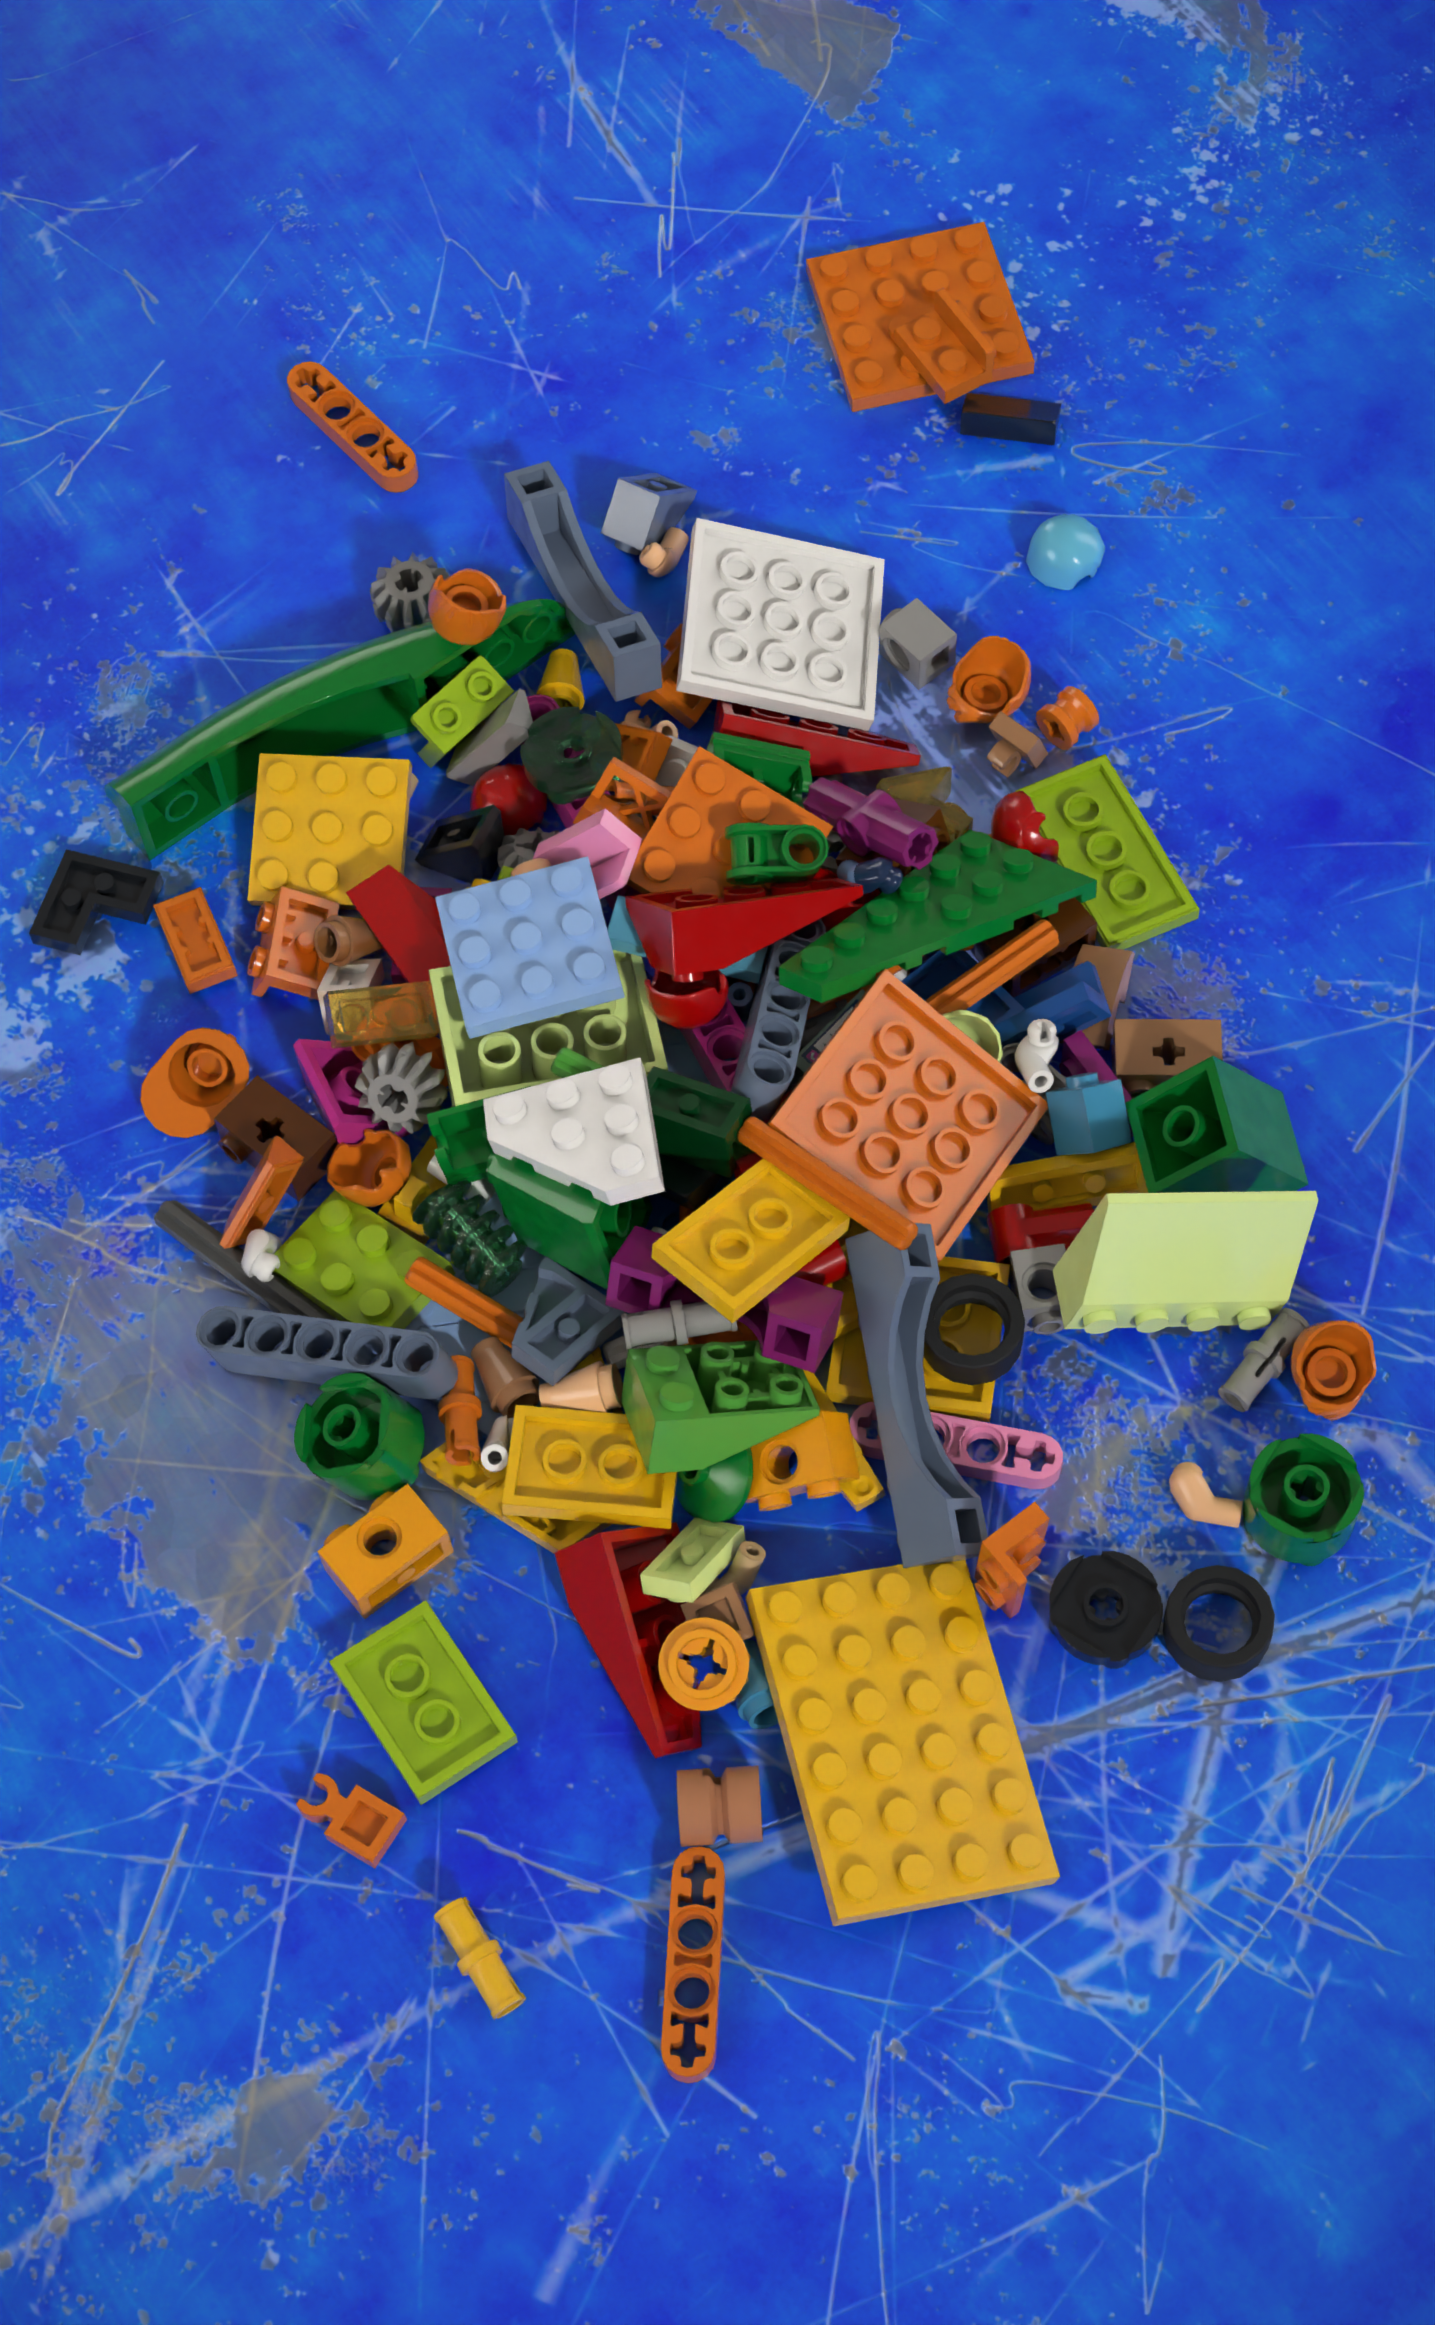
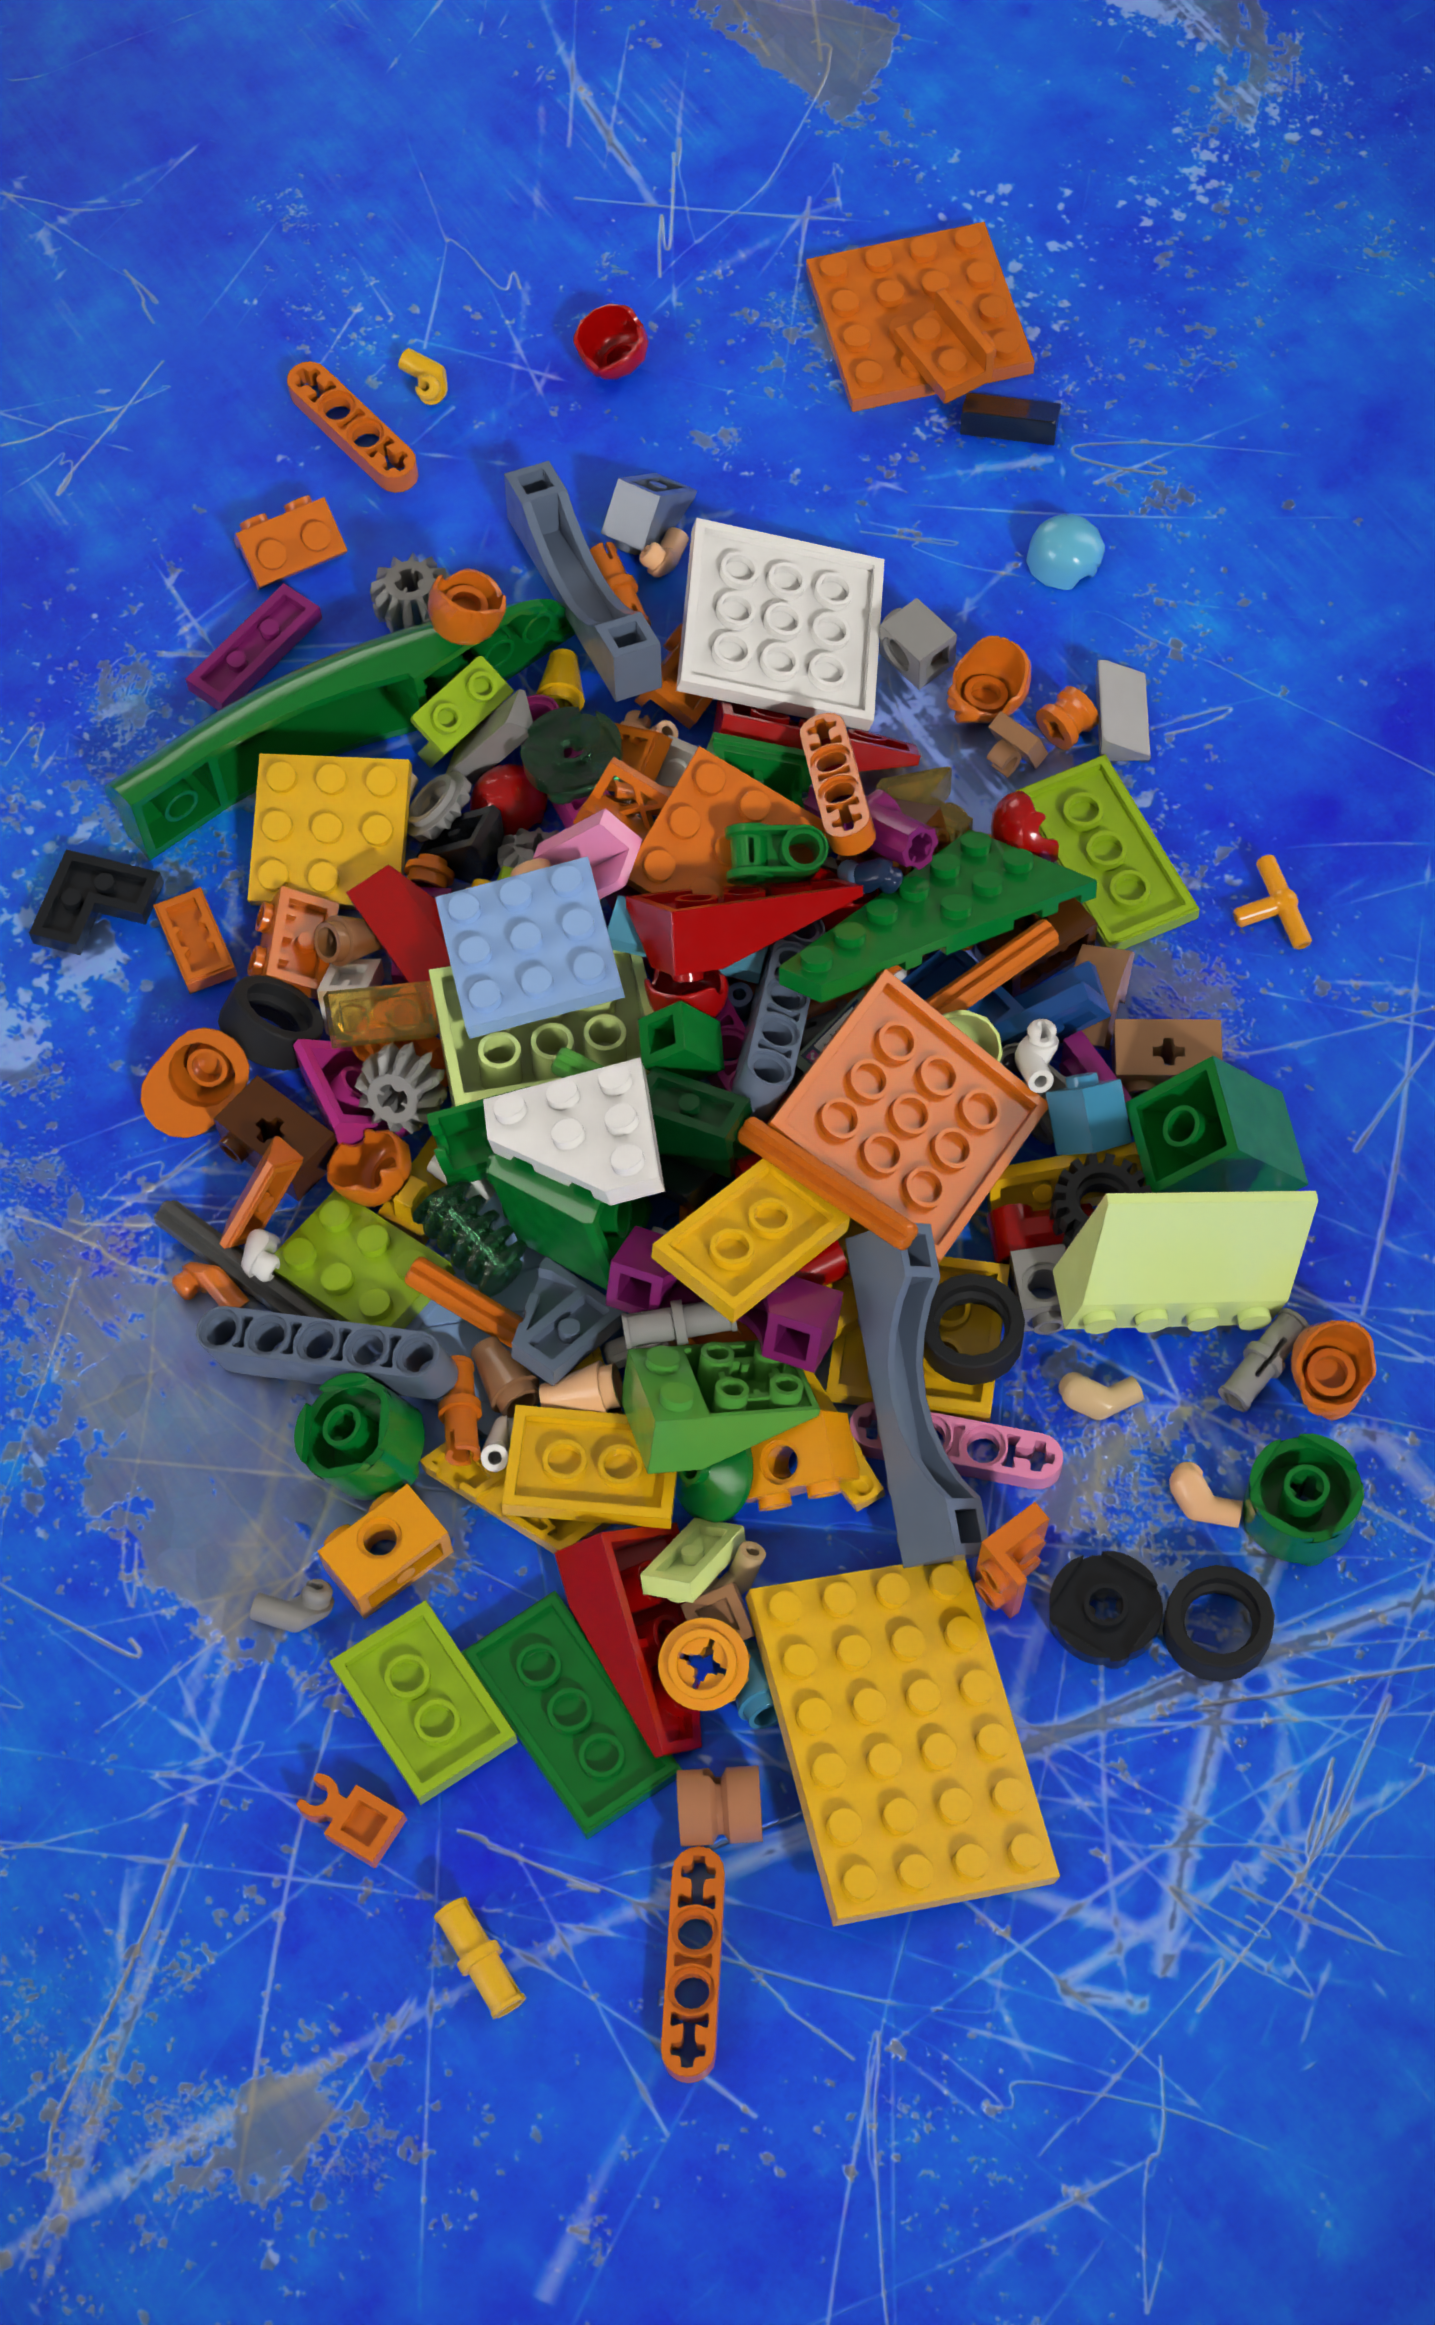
(208, 1280): none -> orange arm
(254, 648): none -> magenta plate
(278, 1003): none -> black tyre
(290, 541): none -> orange bracket
(297, 1614): none -> light grey arm
(429, 871): none -> orange plate
(430, 375): none -> yellow arm
(438, 805): none -> light grey gear
(568, 1715): none -> green tile
(611, 341): none -> red hair
(614, 573): none -> orange pin
(681, 1041): none -> green brick
(837, 783): none -> orange beam
(1084, 1179): none -> black tyre
(1096, 1399): none -> tan arm
(1122, 712): none -> light grey slope
(1280, 902): none -> light orange piece

